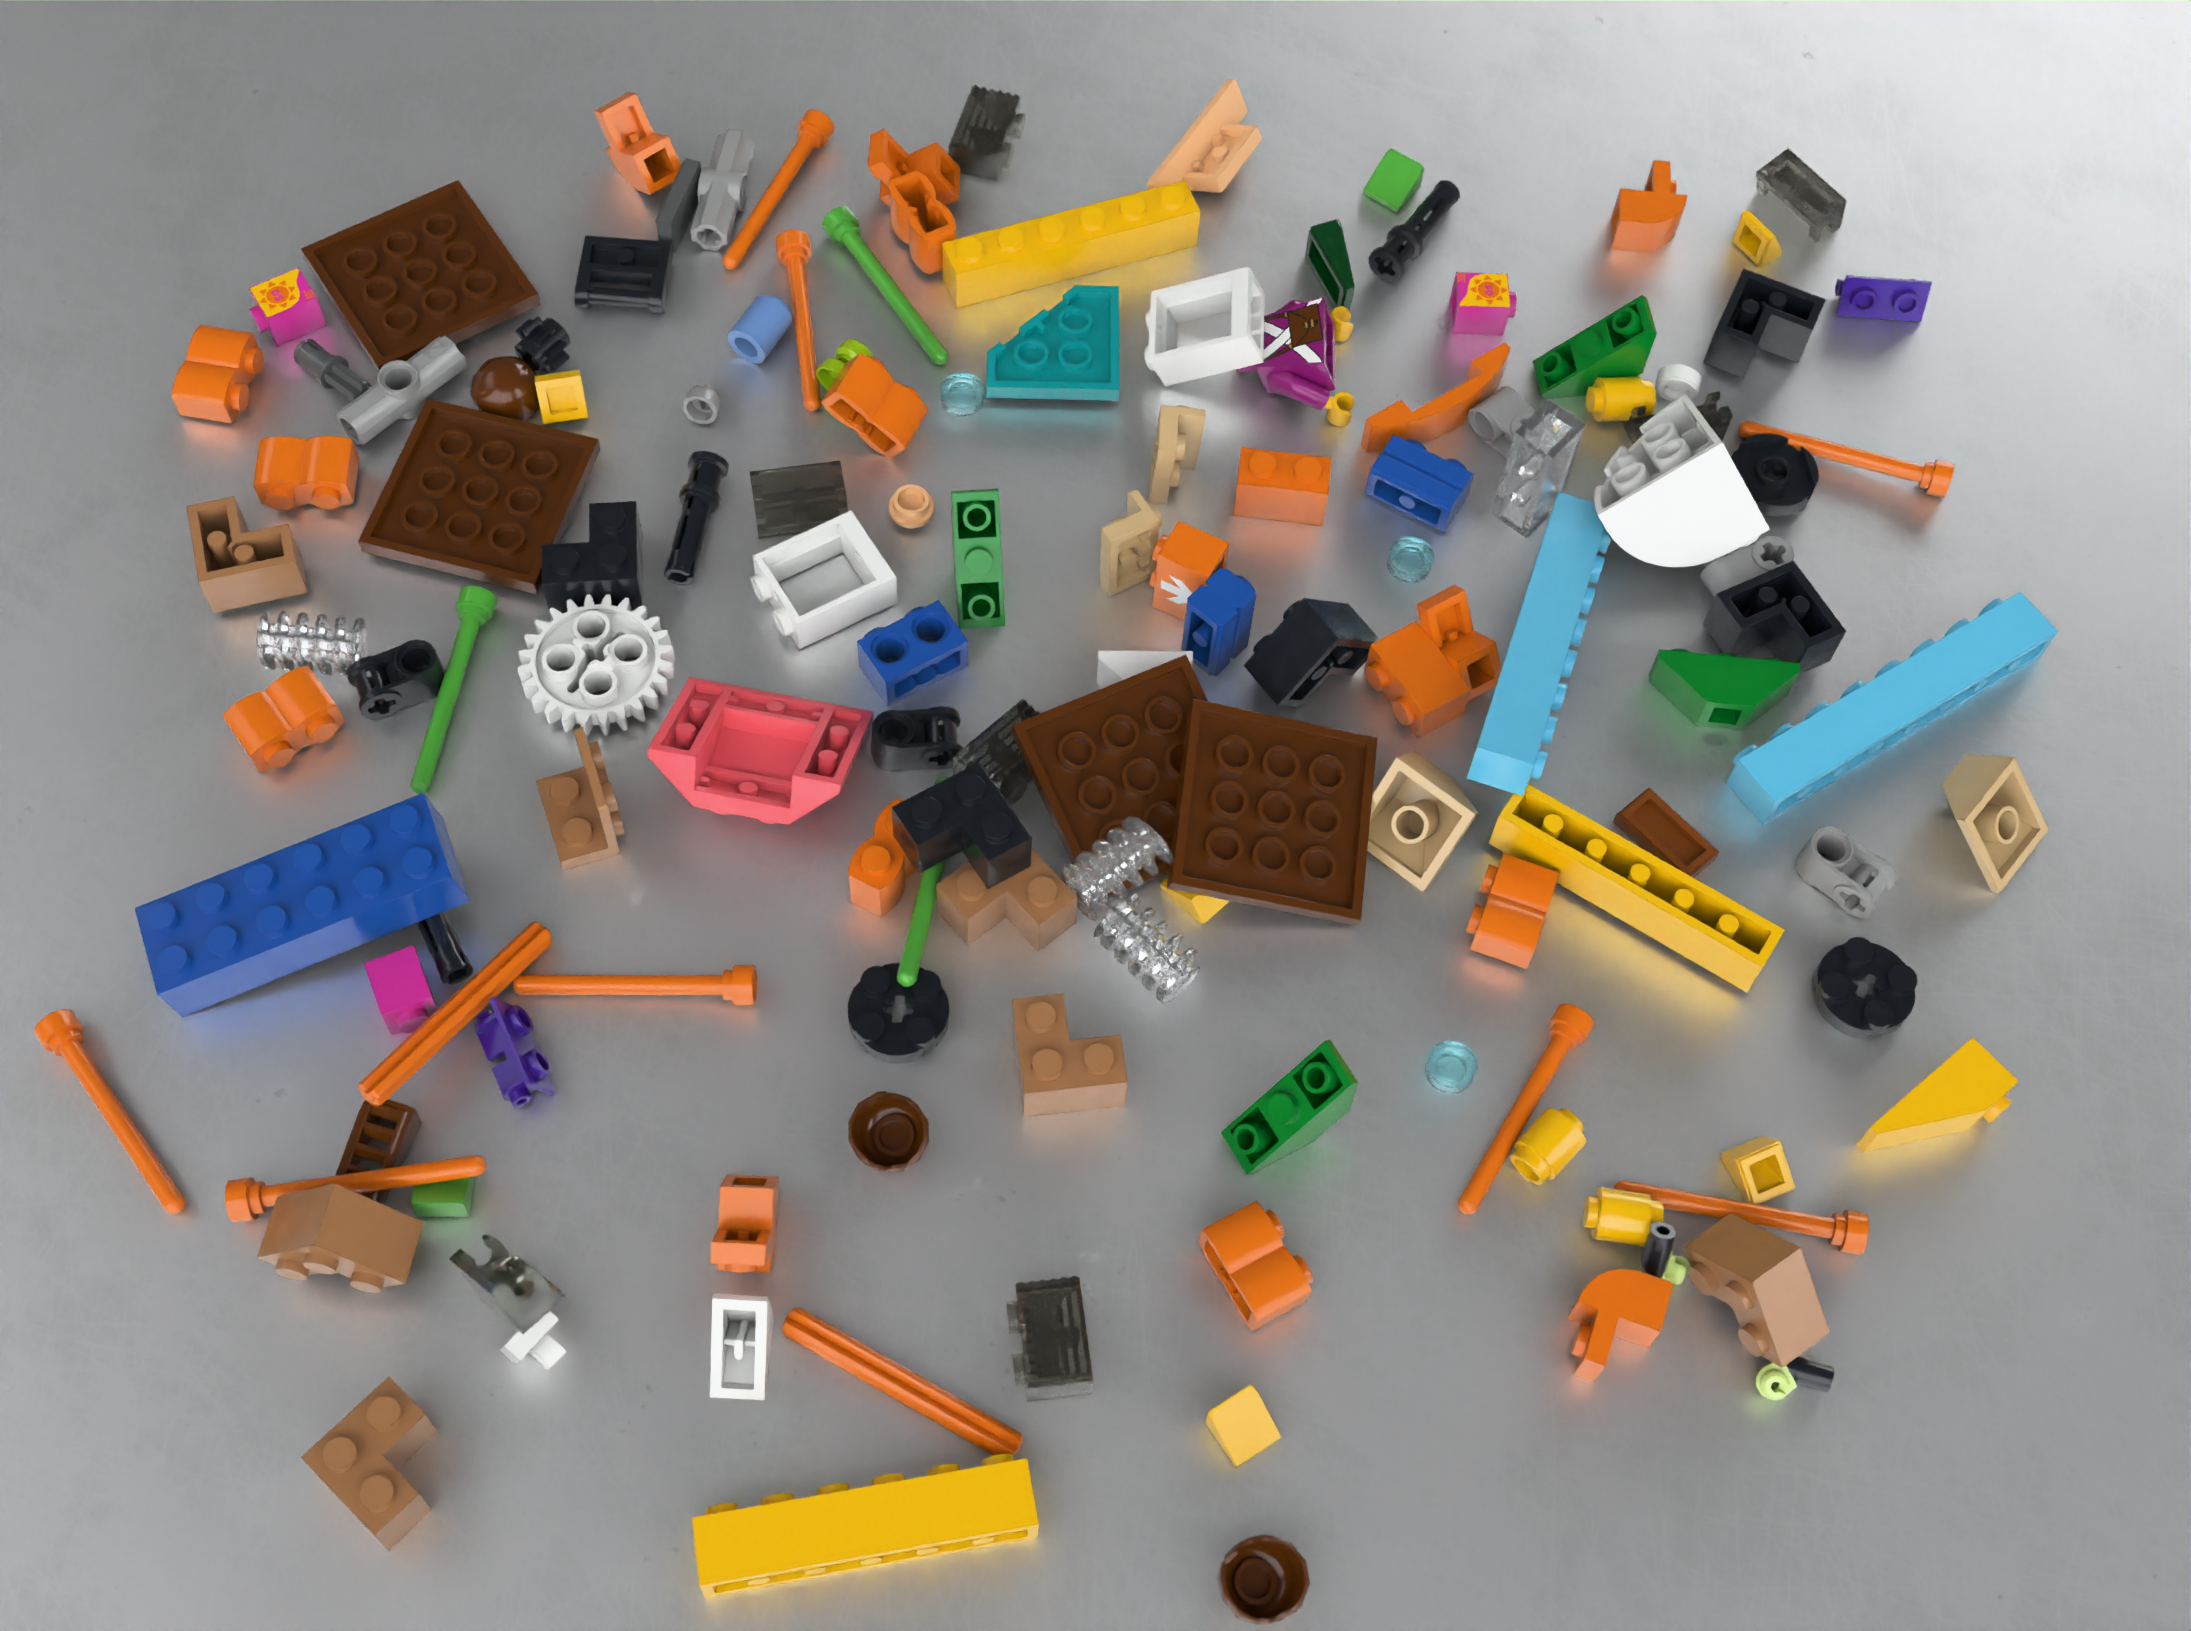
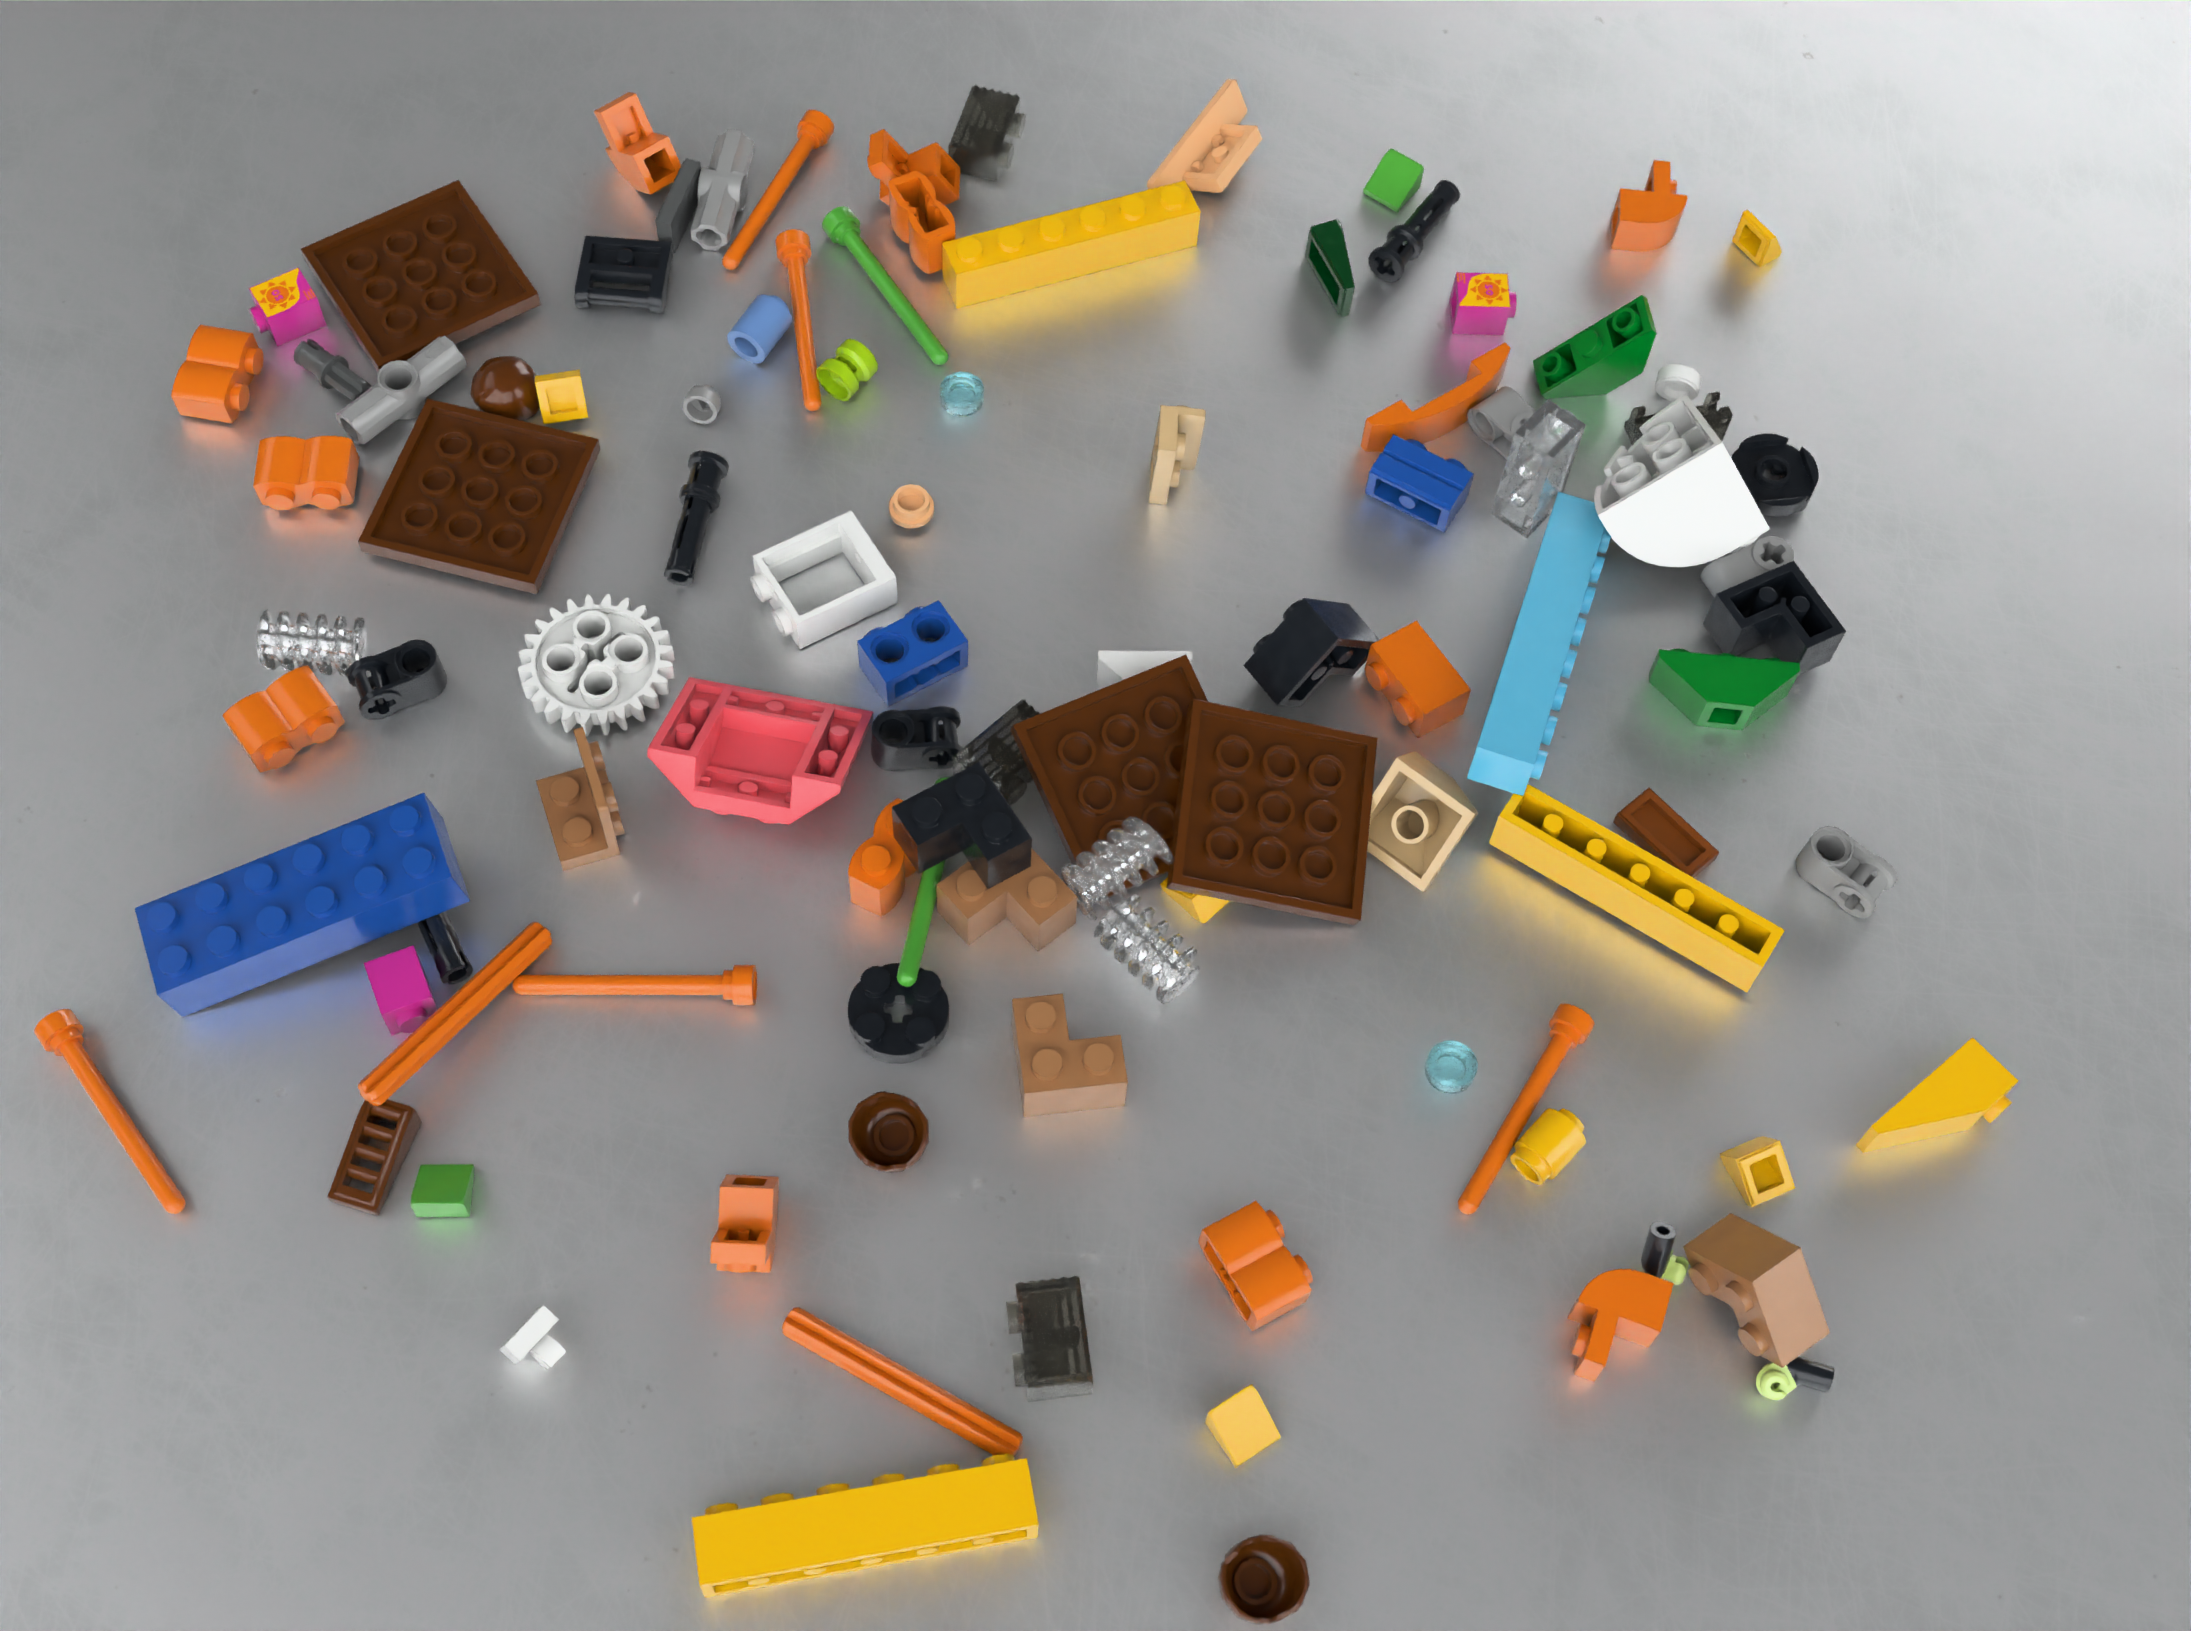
(240, 565): medium nougat brick -> none
(249, 1198): orange piece -> none
(342, 1234): medium nougat brick -> none
(363, 1457): medium nougat brick -> none
(474, 608): bright green piece -> none
(508, 1033): dark purple hinge -> none
(509, 1285): clear smoke hinge -> none
(542, 344): black gear -> none
(602, 566): black brick -> none
(740, 1346): white slope -> none
(797, 497): clear smoke hinge -> none
(875, 405): orange brick -> none
(977, 558): green slope -> none
(1062, 351): teal plate -> none
(1129, 546): tan bracket -> none
(1183, 565): orange brick -> none
(1218, 620): blue brick -> none
(1224, 292): white window -> none
(1282, 486): orange brick -> none
(1293, 1110): green slope -> none
(1302, 356): torso -> none
(1410, 559): clear light blue tile -> none
(1450, 627): orange brick -> none
(1513, 910): orange brick -> none
(1615, 398): yellow brick -> none
(1621, 1215): yellow brick -> none
(1765, 317): black brick -> none
(1802, 192): clear smoke hinge -> none
(1845, 1230): orange piece -> none
(1882, 298): dark purple hinge -> none
(1882, 970): black plate -> none
(1889, 707): medium azure brick -> none
(1931, 476): orange piece -> none
(1995, 814): tan slope -> none

